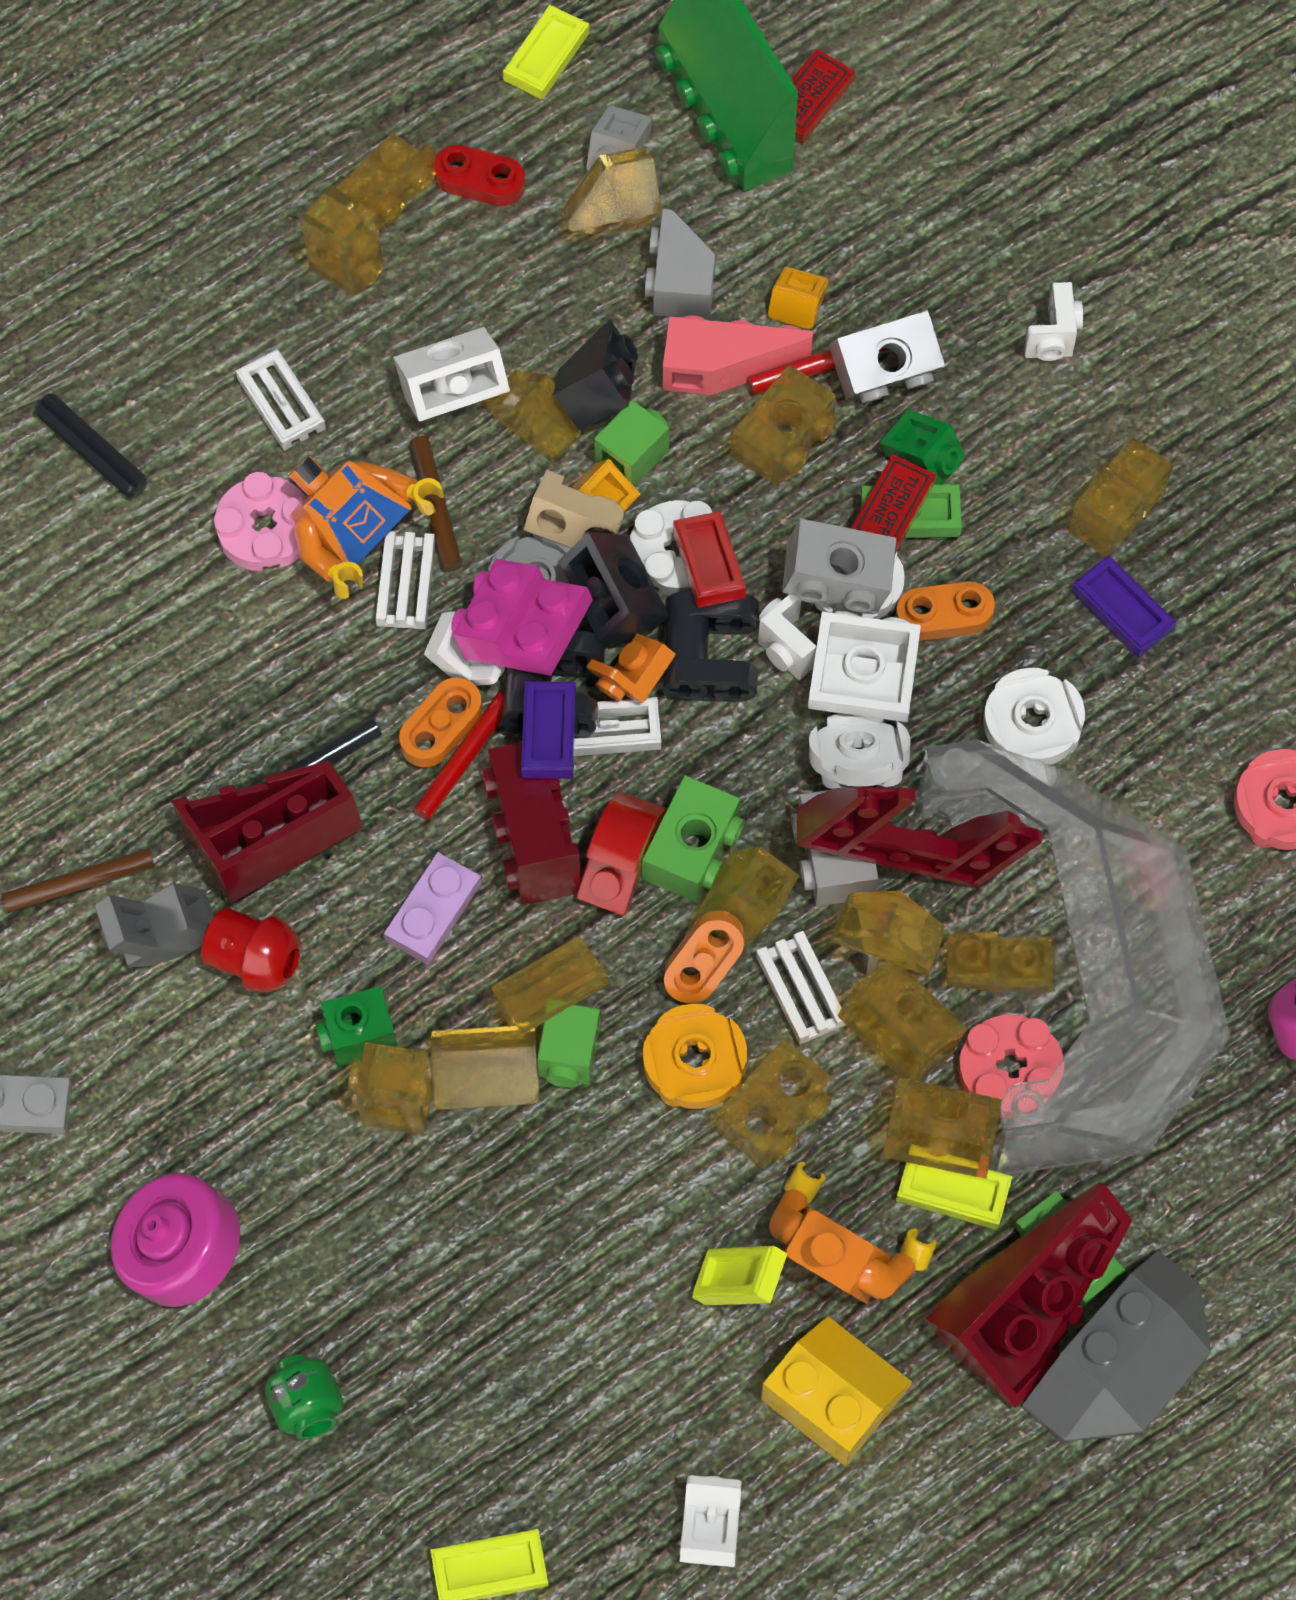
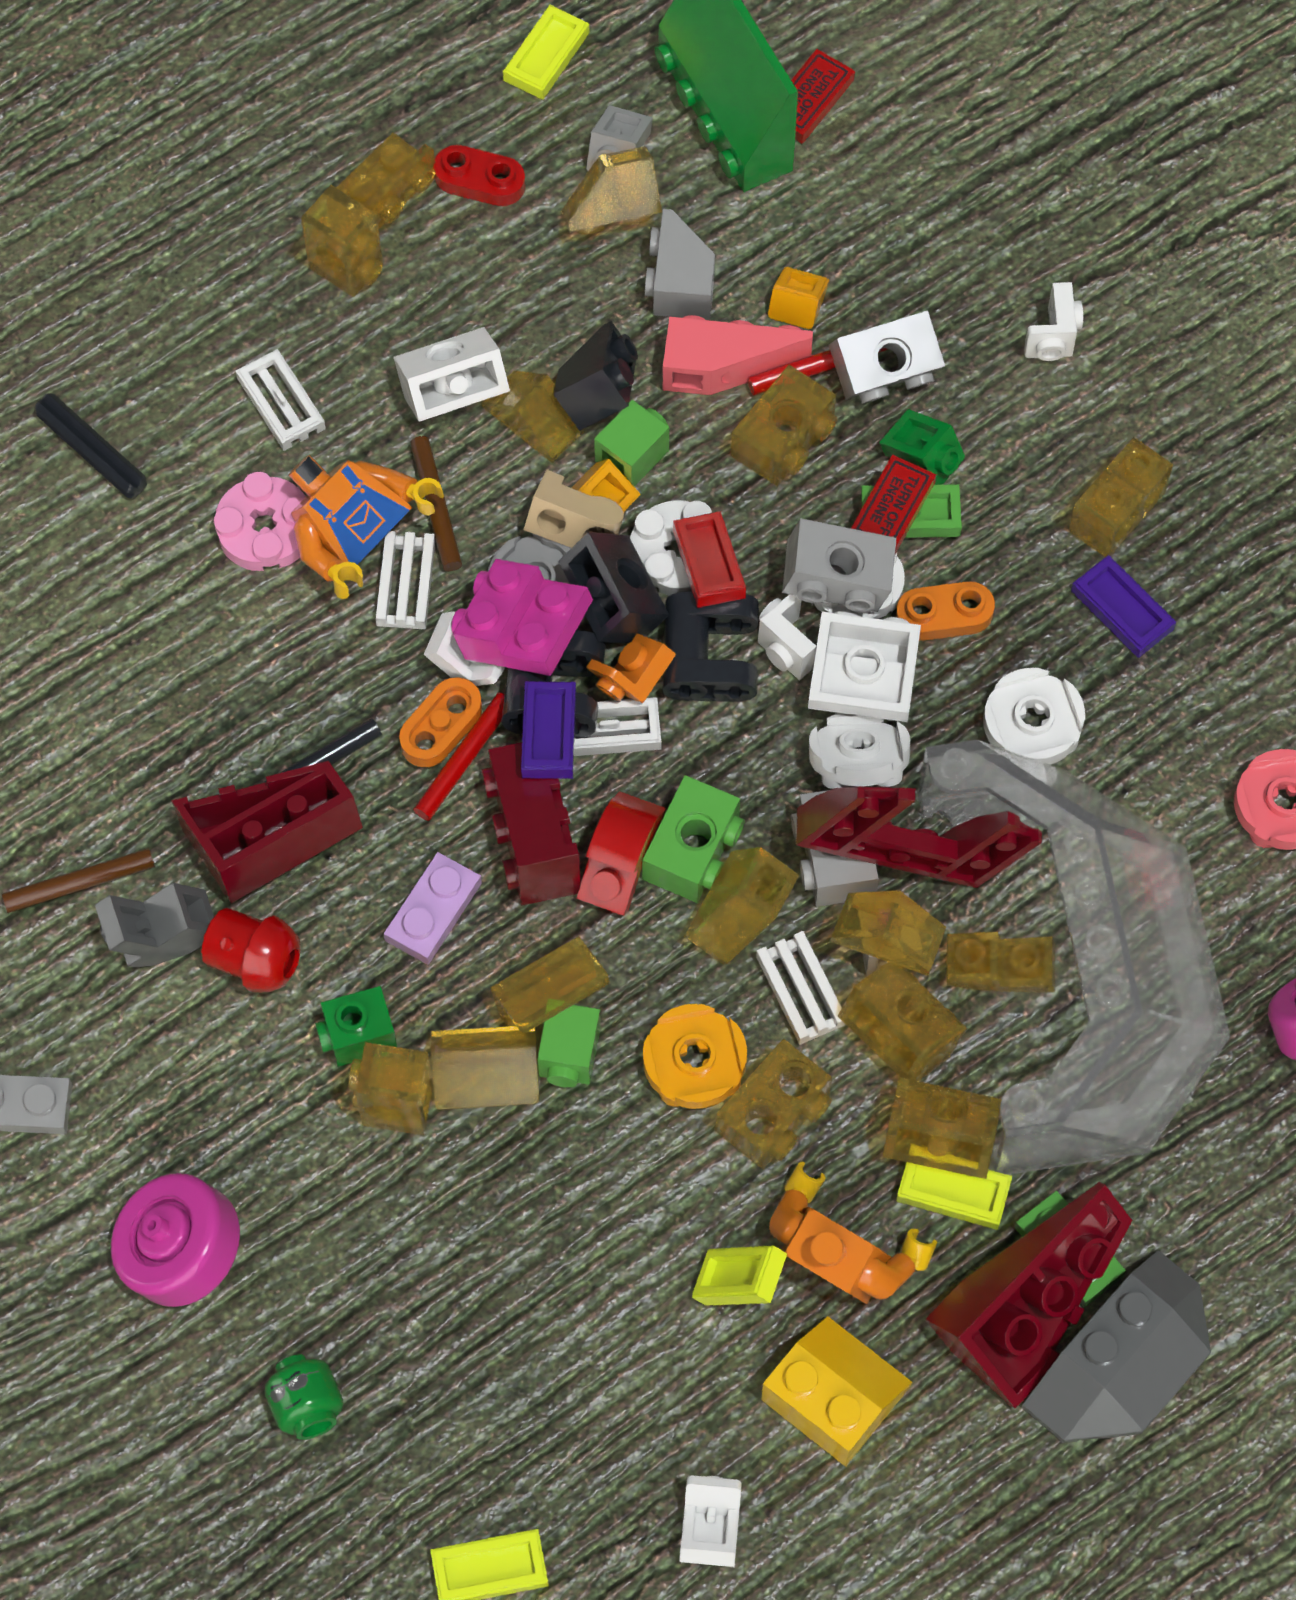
(707, 954): orange plate -> none
(1001, 1037): coral plate -> none

